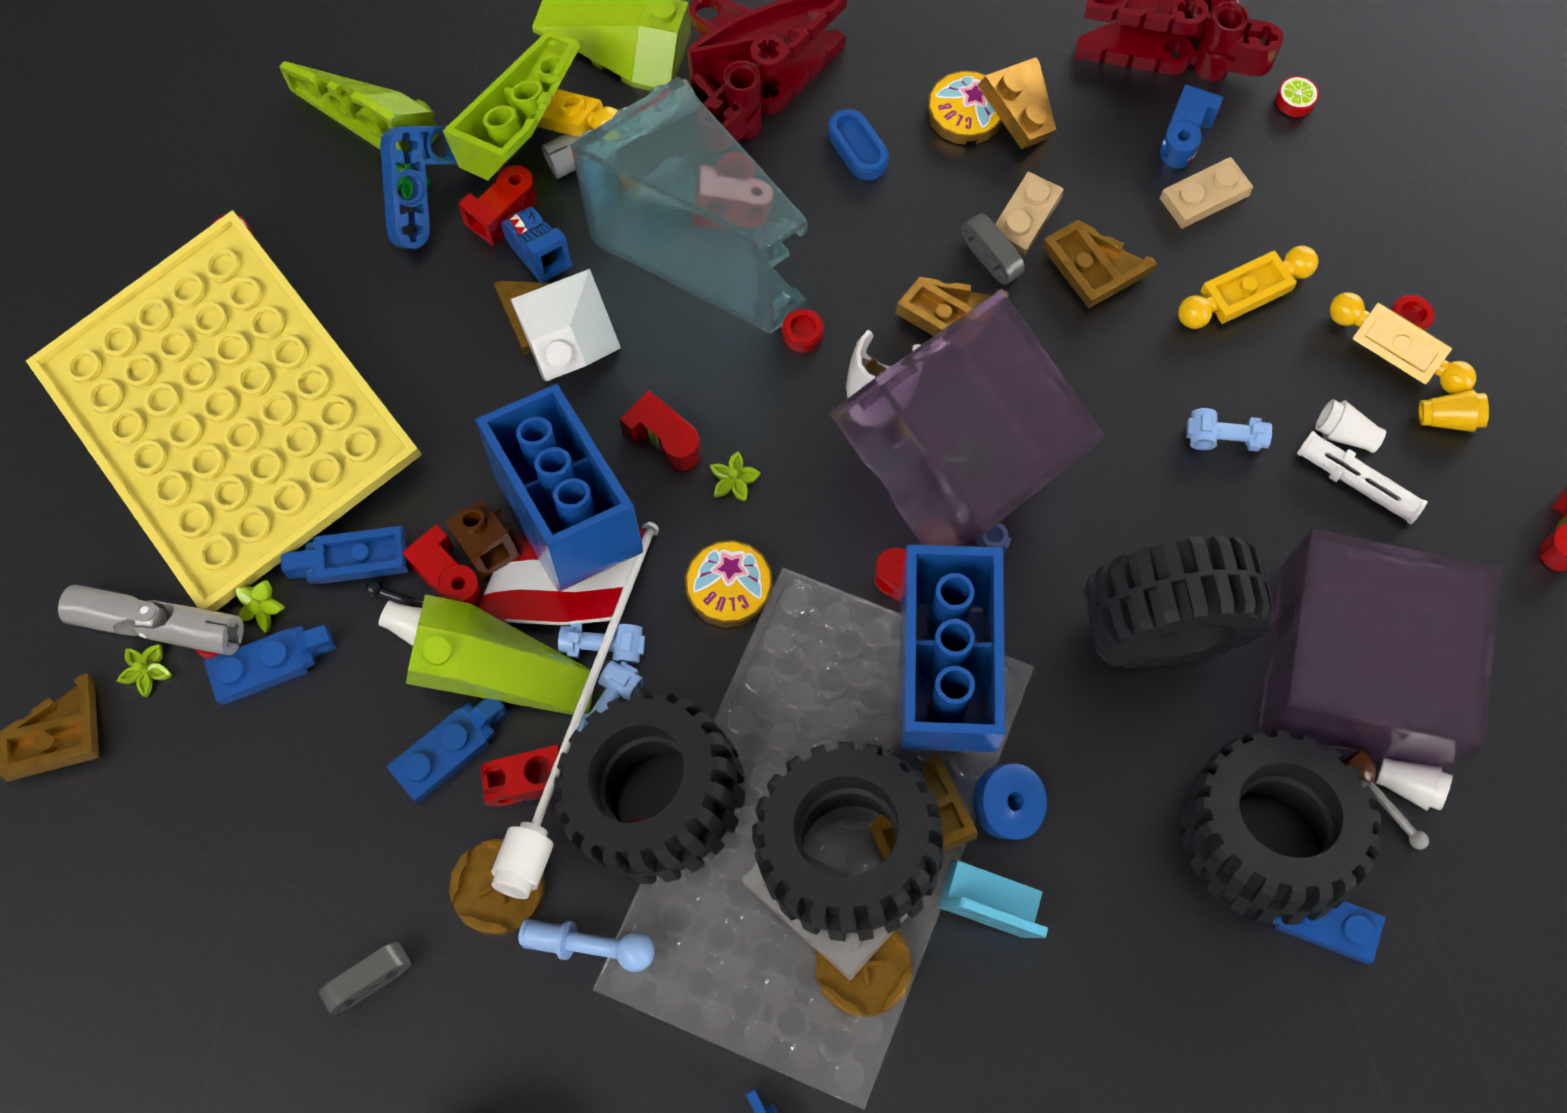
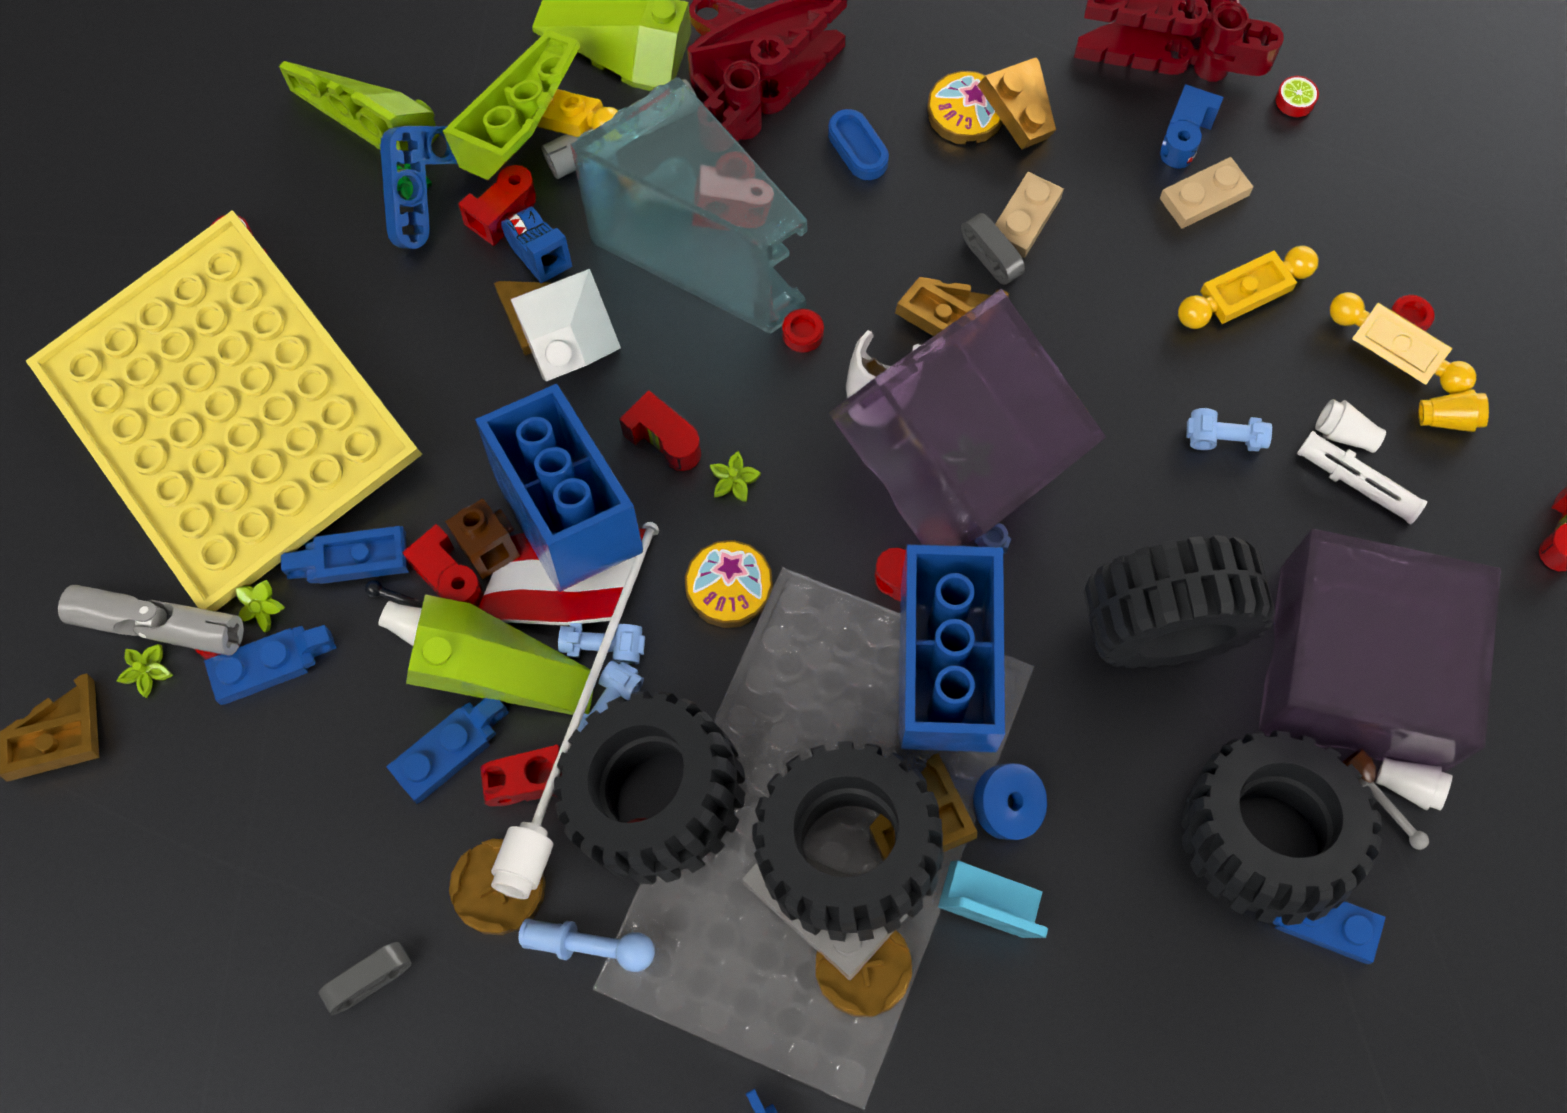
(1094, 262): pearl gold wing -> none

